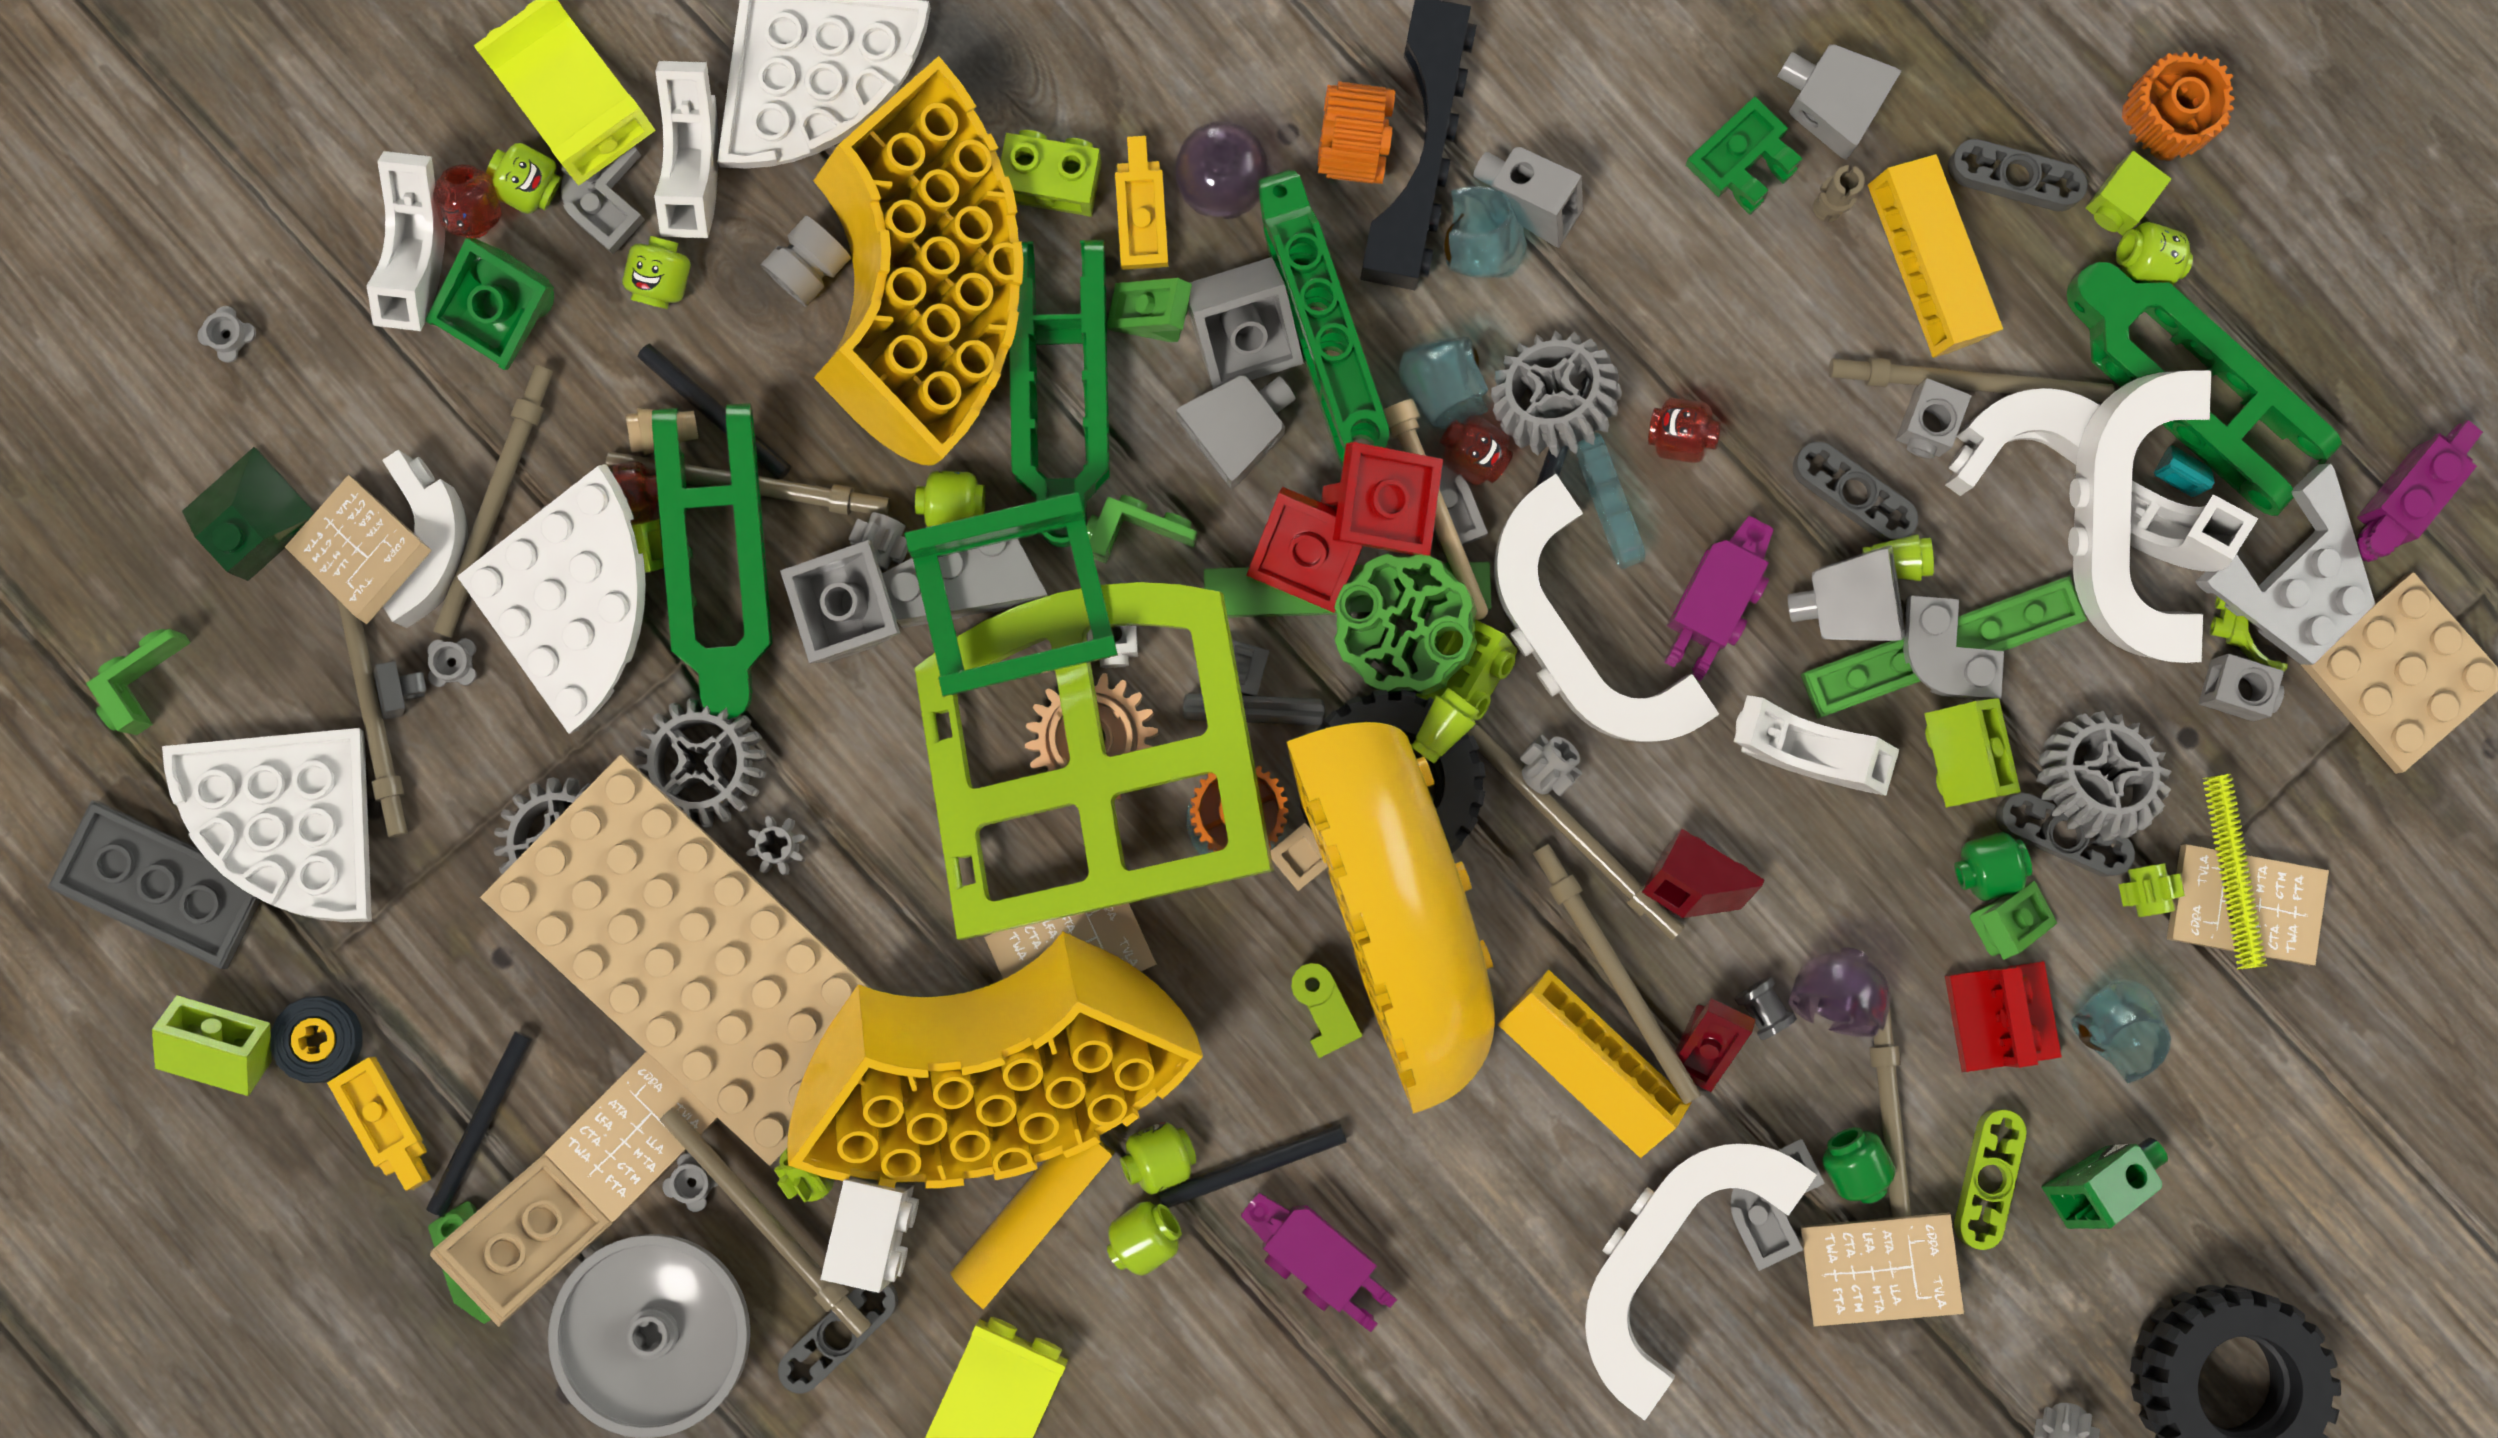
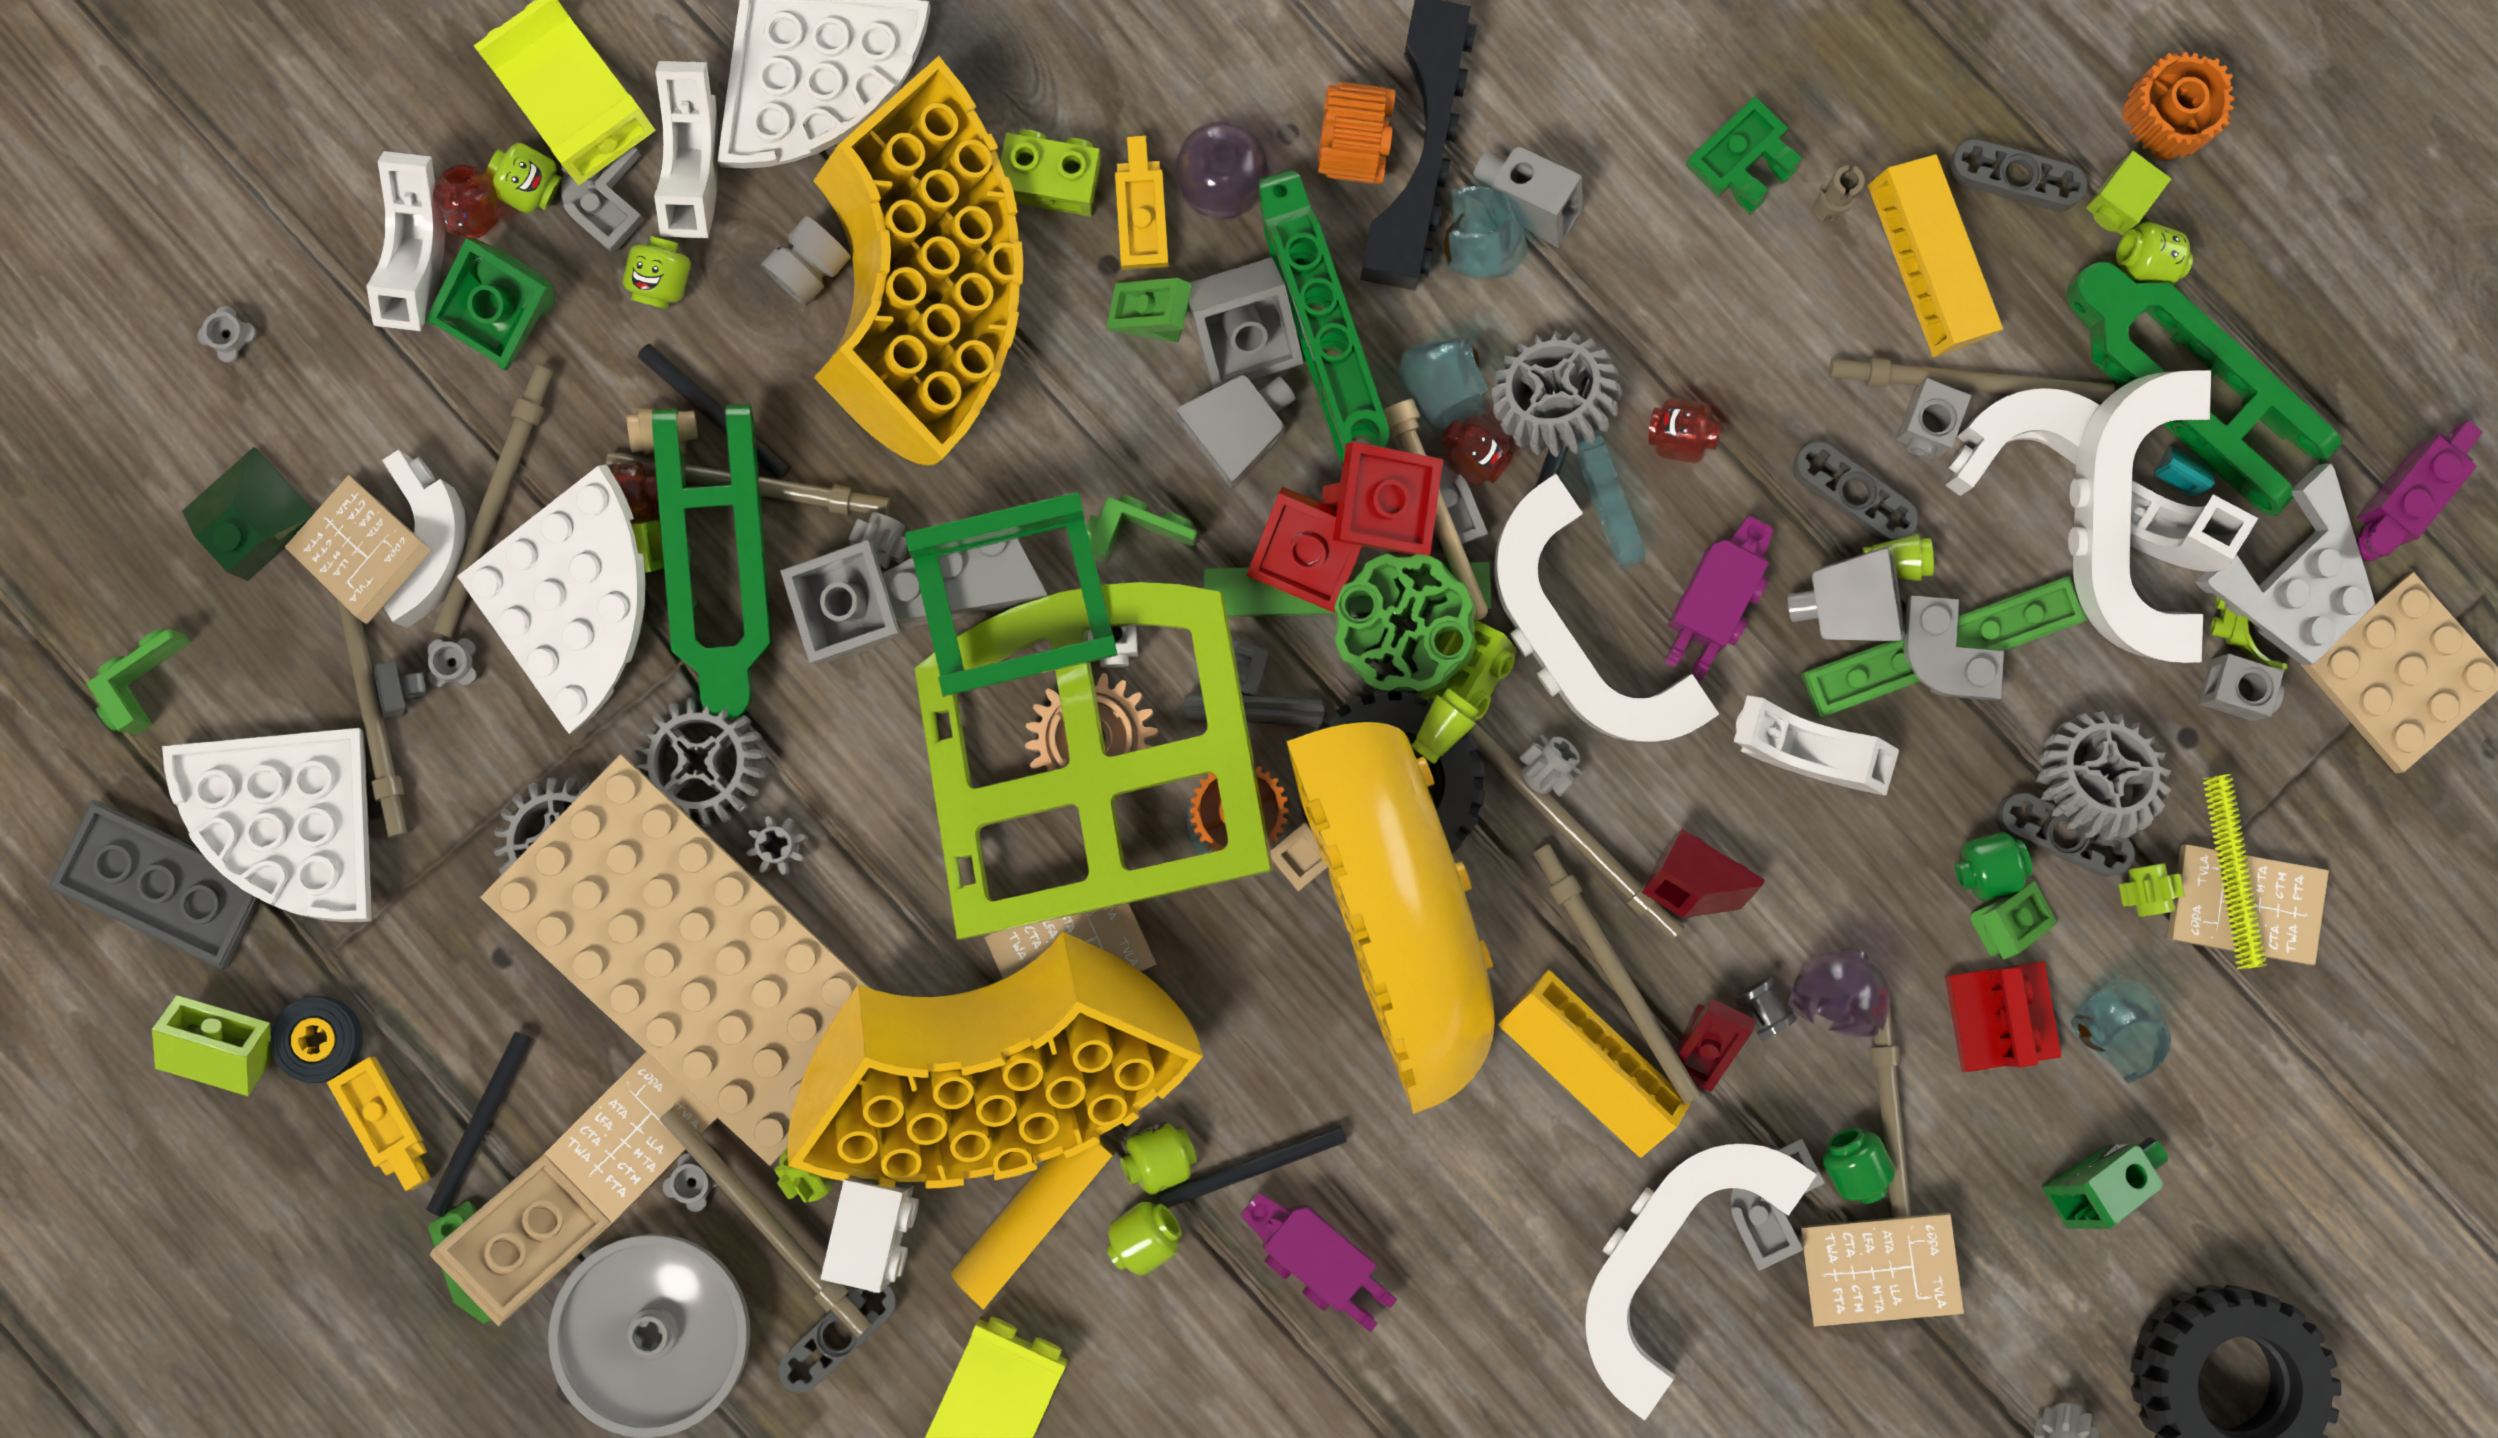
(949, 497): lime head -> none
(1061, 329): green piece -> none
(1317, 990): lime leg -> none
(1838, 95): light grey torso -> none
(1971, 752): lime brick -> none
(2003, 1196): lime beam -> none

